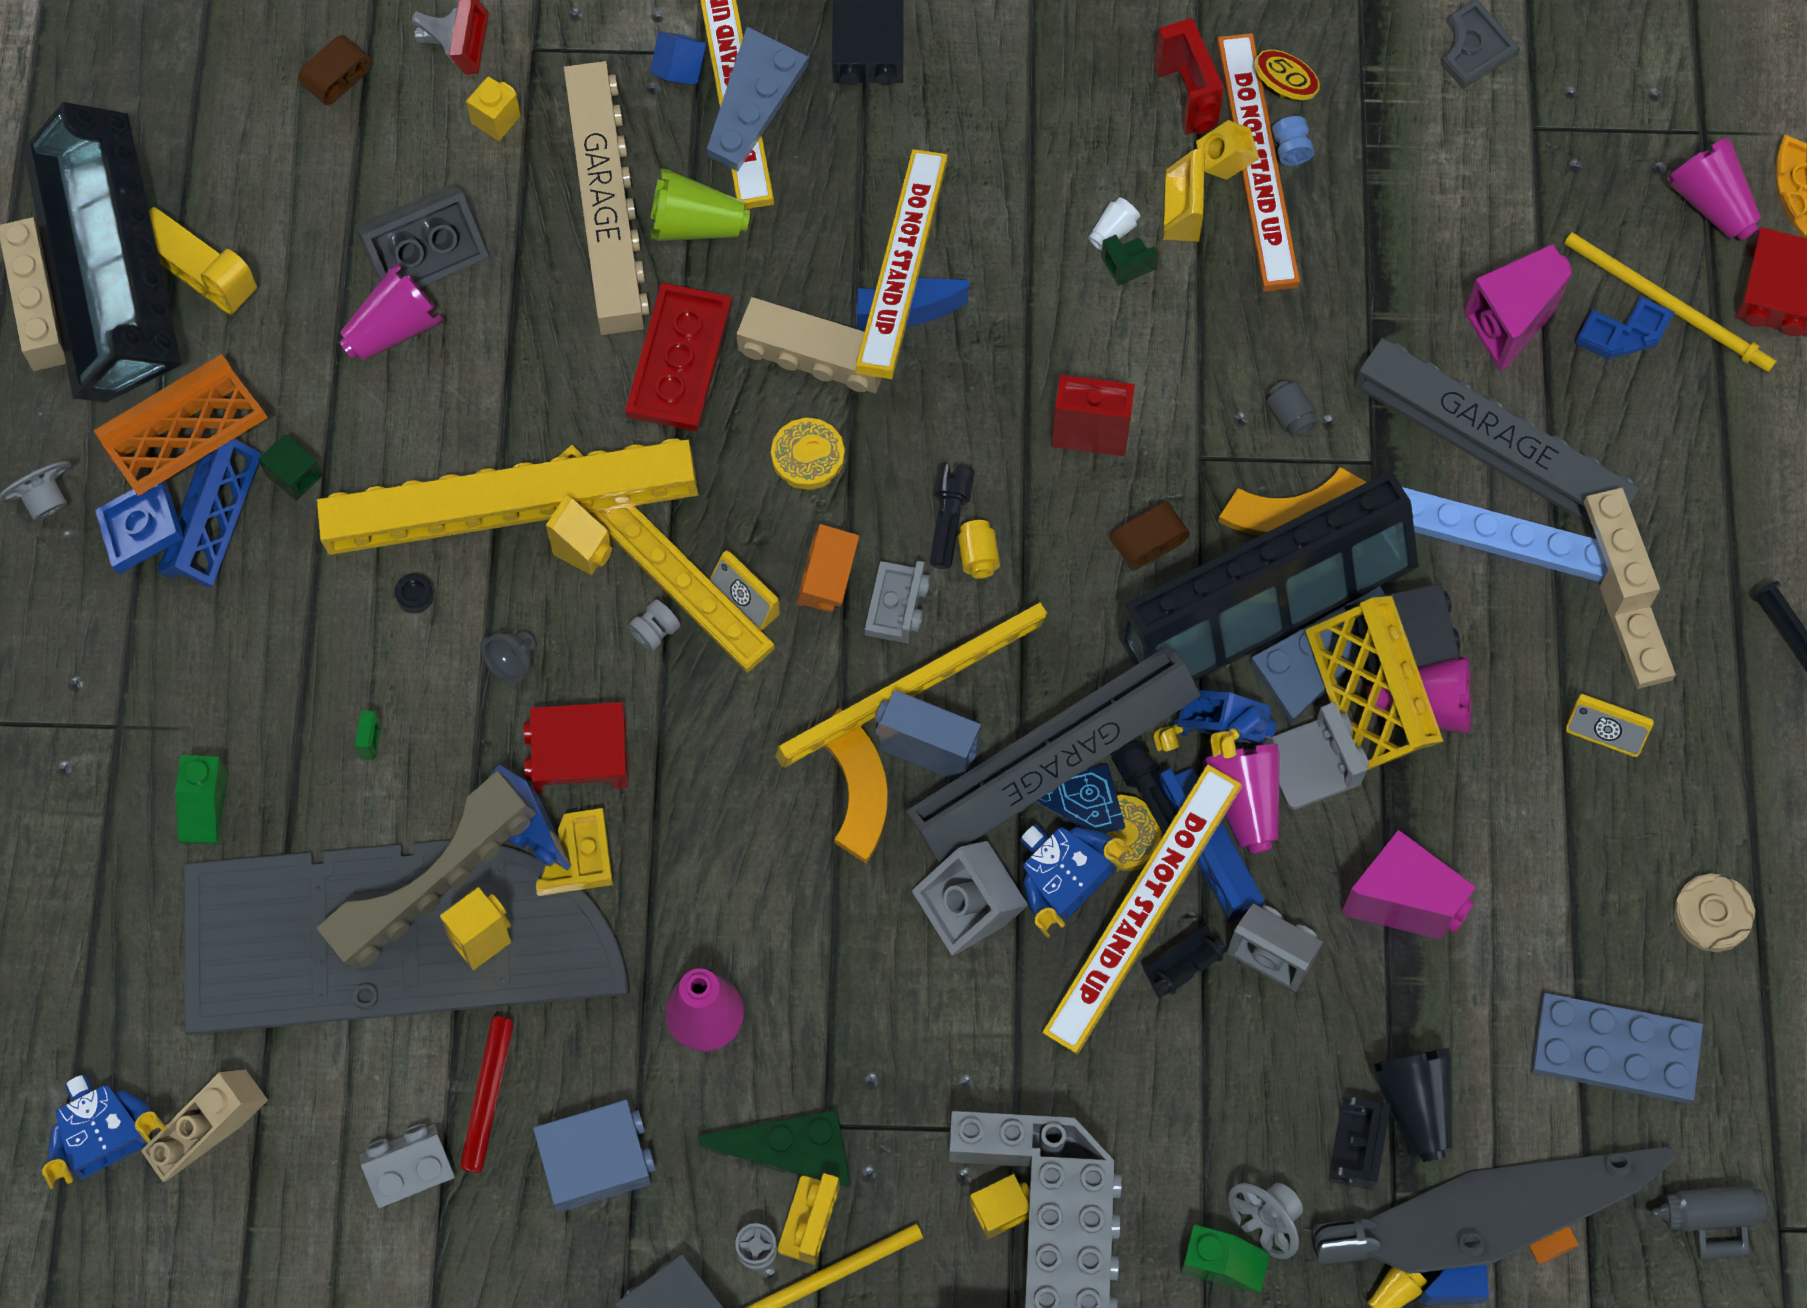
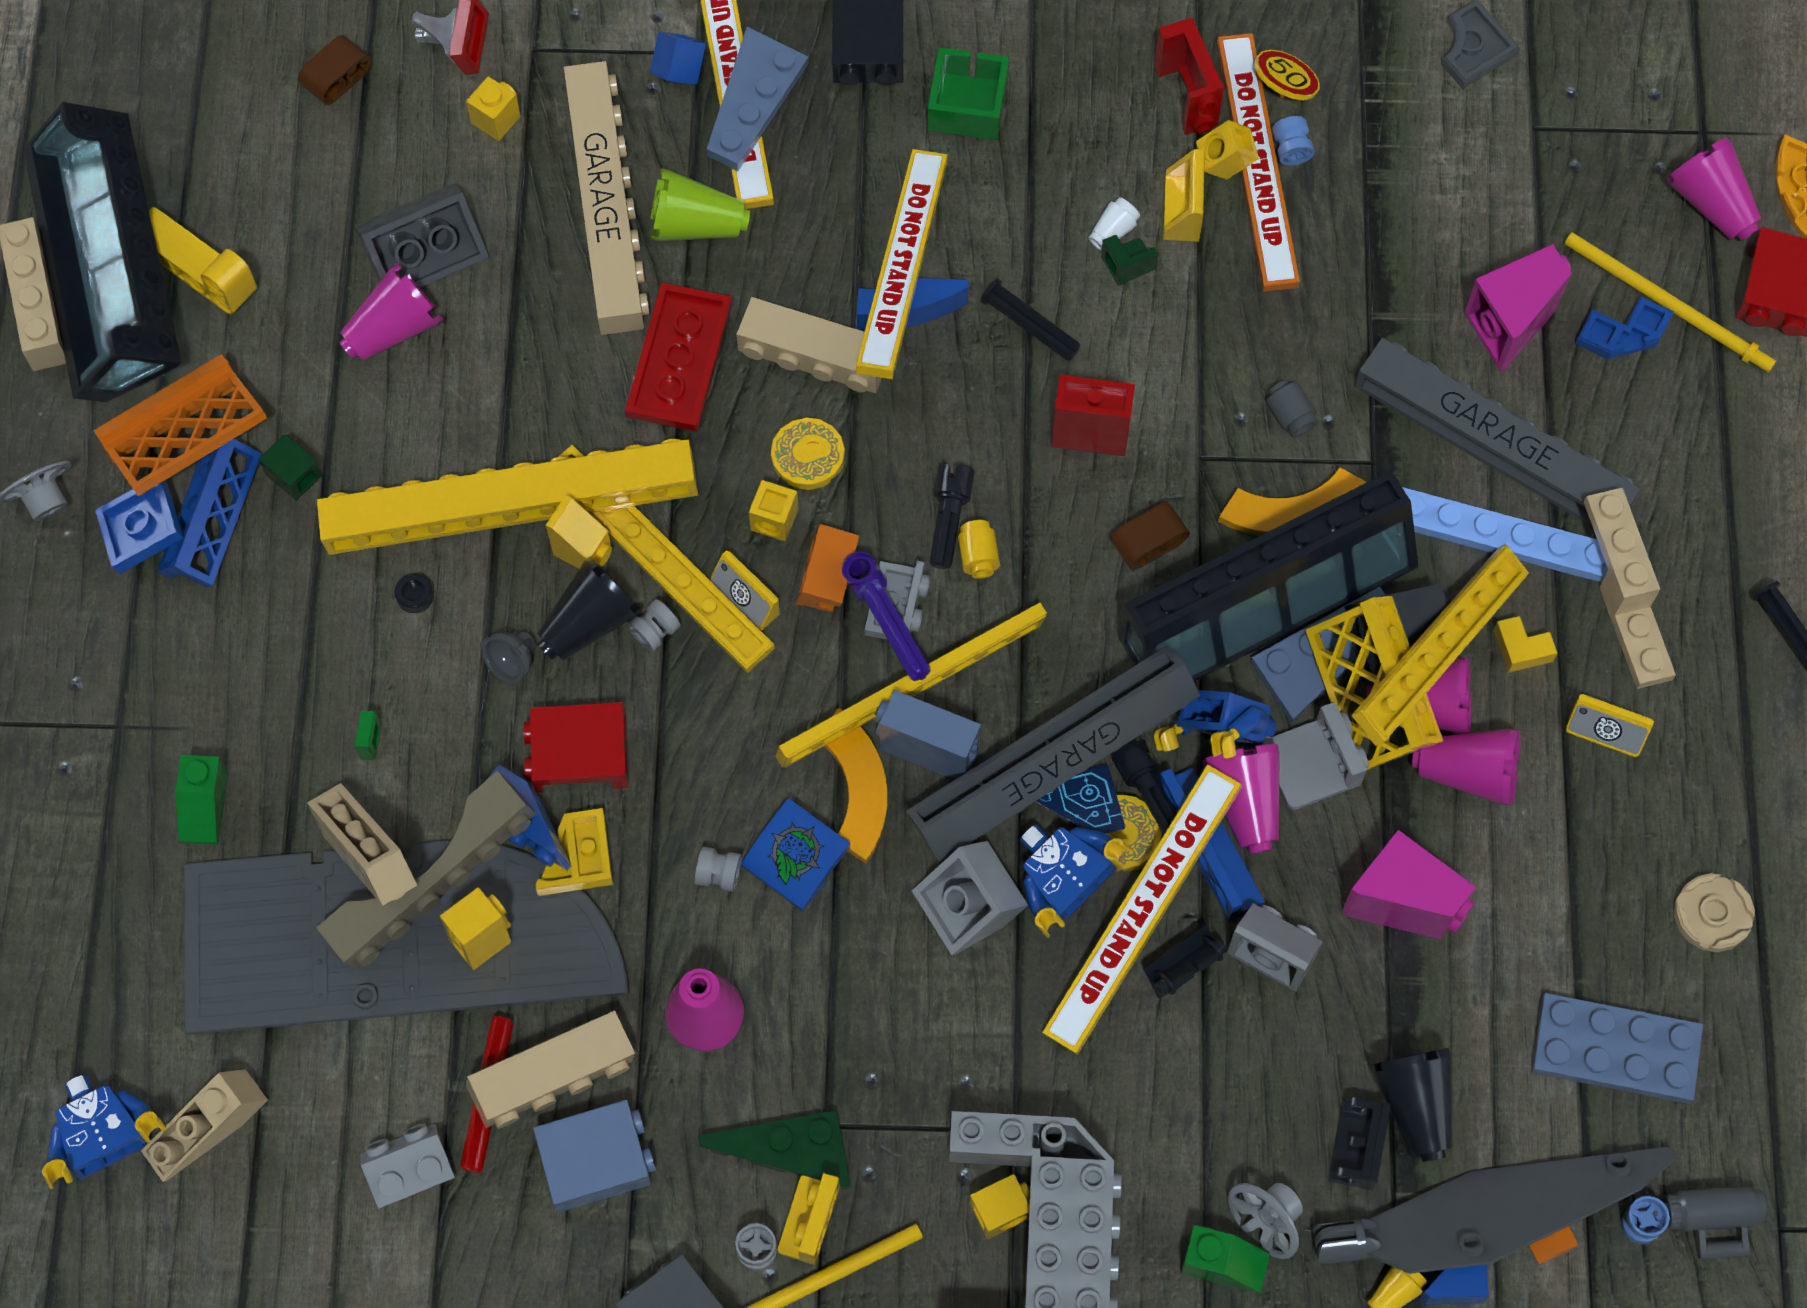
(362, 844): none -> tan brick
(550, 1070): none -> tan brick
(585, 612): none -> black cone
(718, 869): none -> light grey wheel
(773, 510): none -> yellow brick
(795, 854): none -> blue slope
(873, 592): none -> dark purple axle
(967, 103): none -> green piece
(1030, 320): none -> black axle
(1440, 645): none -> yellow tile
(1474, 763): none -> dark pink cone
(1523, 651): none -> yellow piece
(1643, 1210): none -> medium blue wheel

